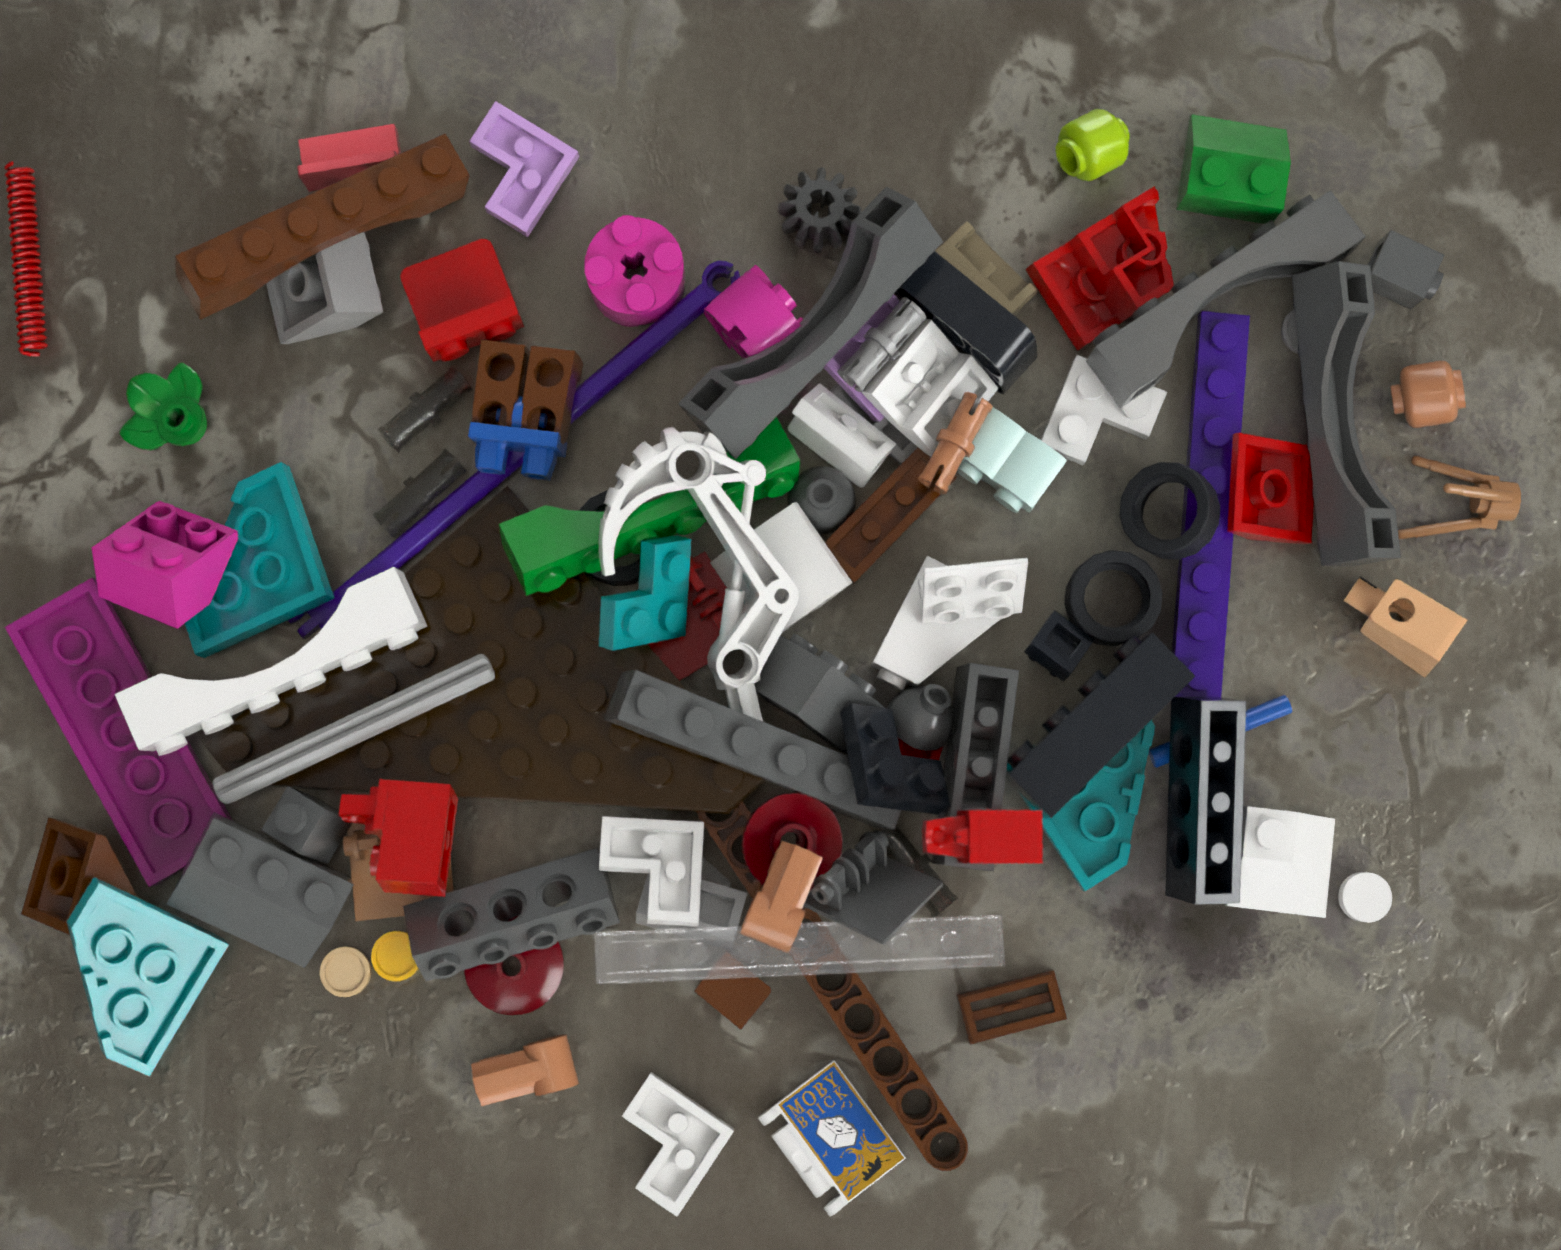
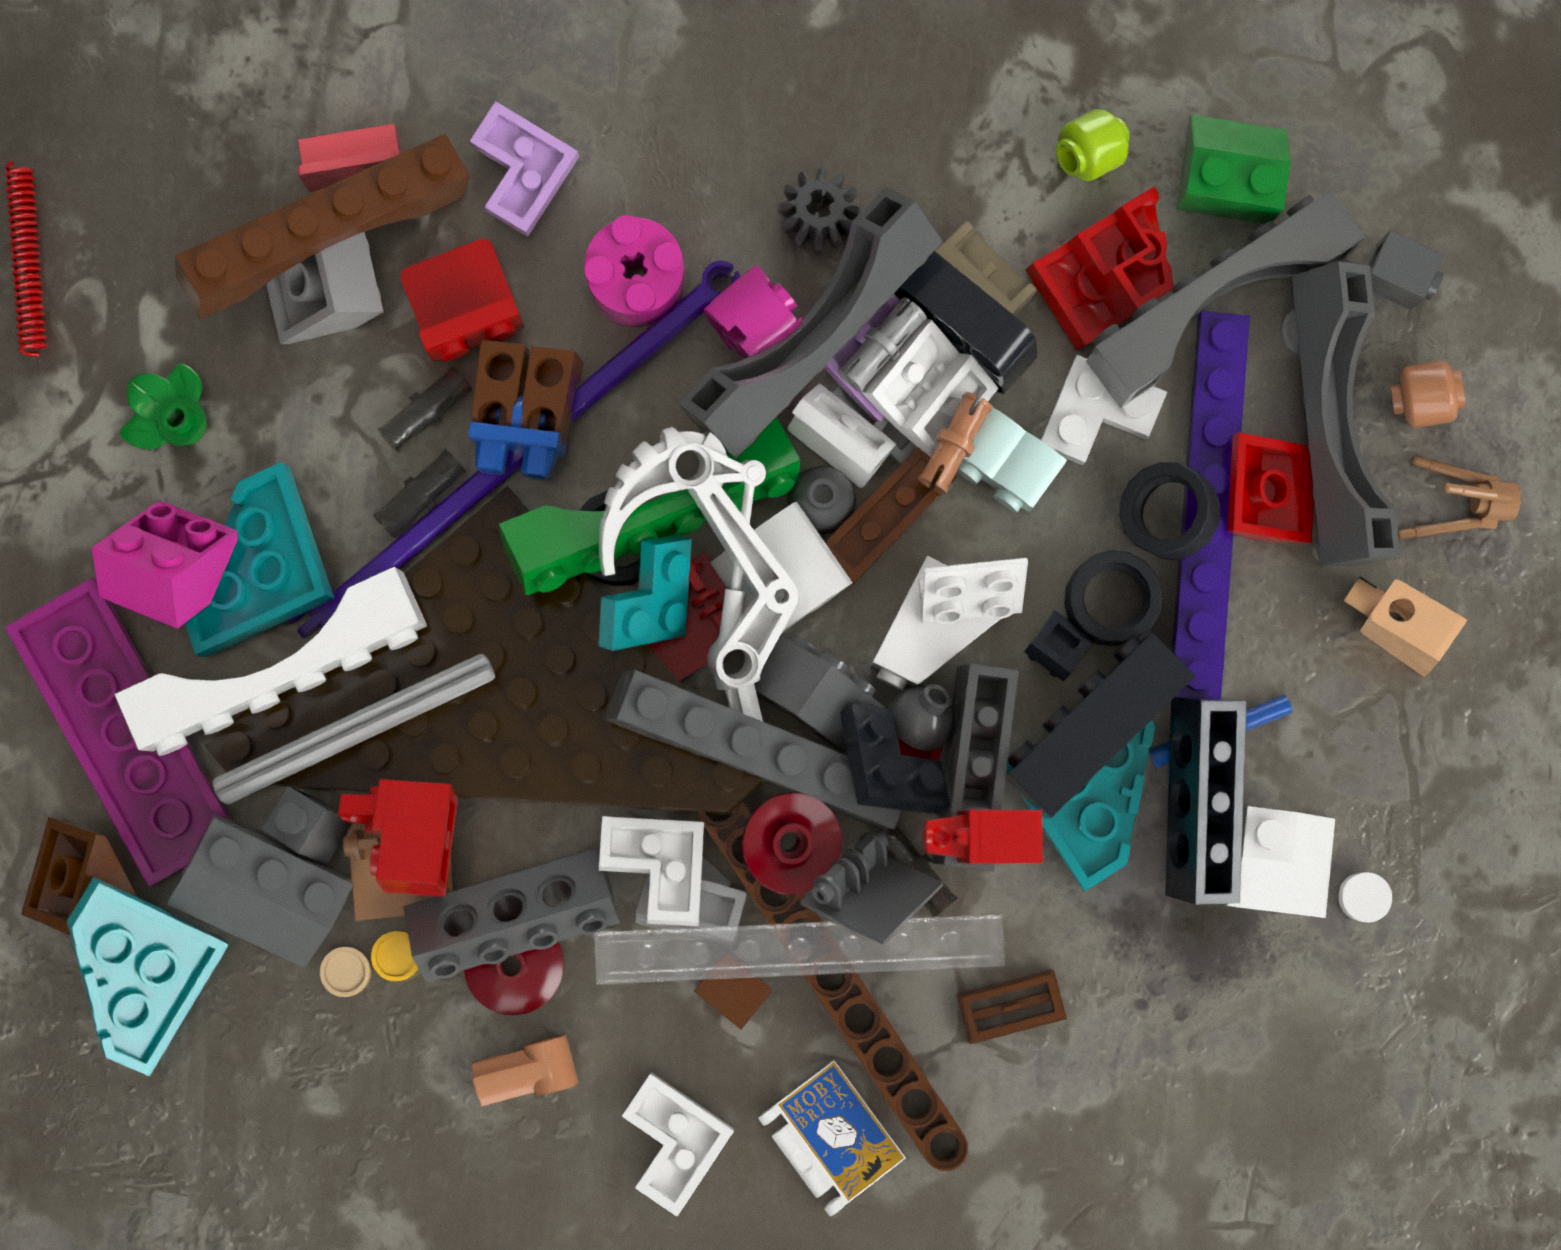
(777, 908): nougat piece -> none

